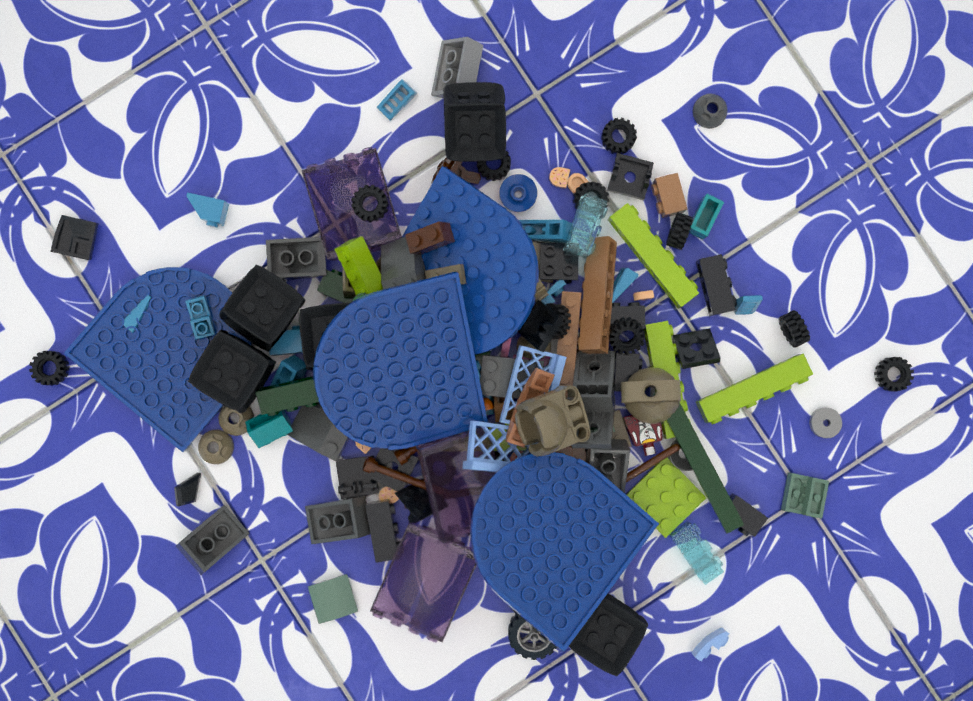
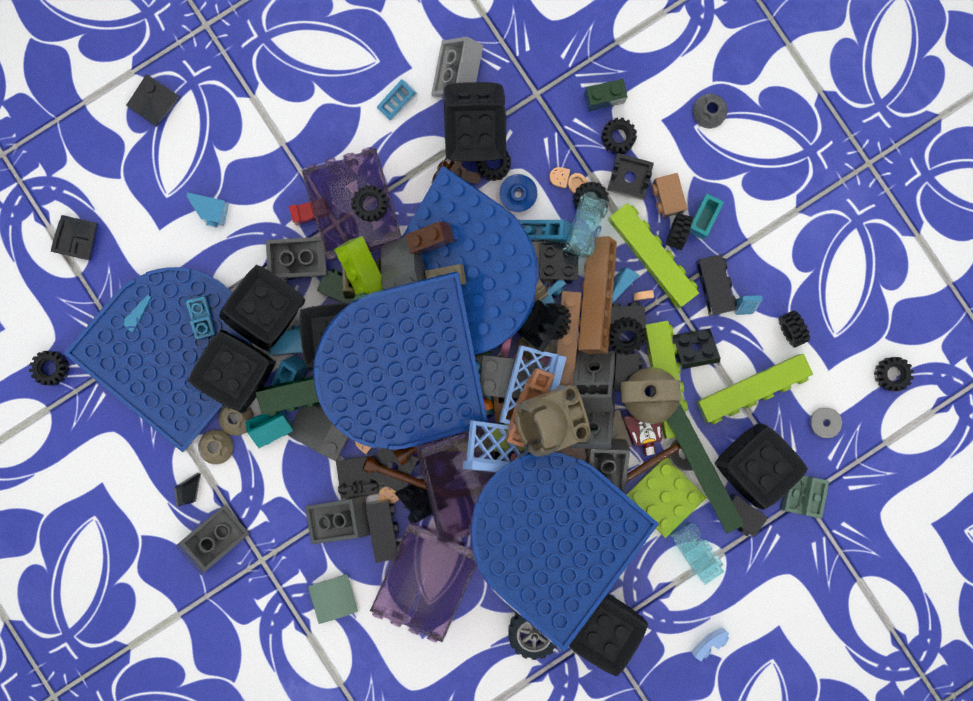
(152, 100): none -> black plate
(302, 213): none -> red leg
(605, 95): none -> dark green brick
(761, 466): none -> black piece

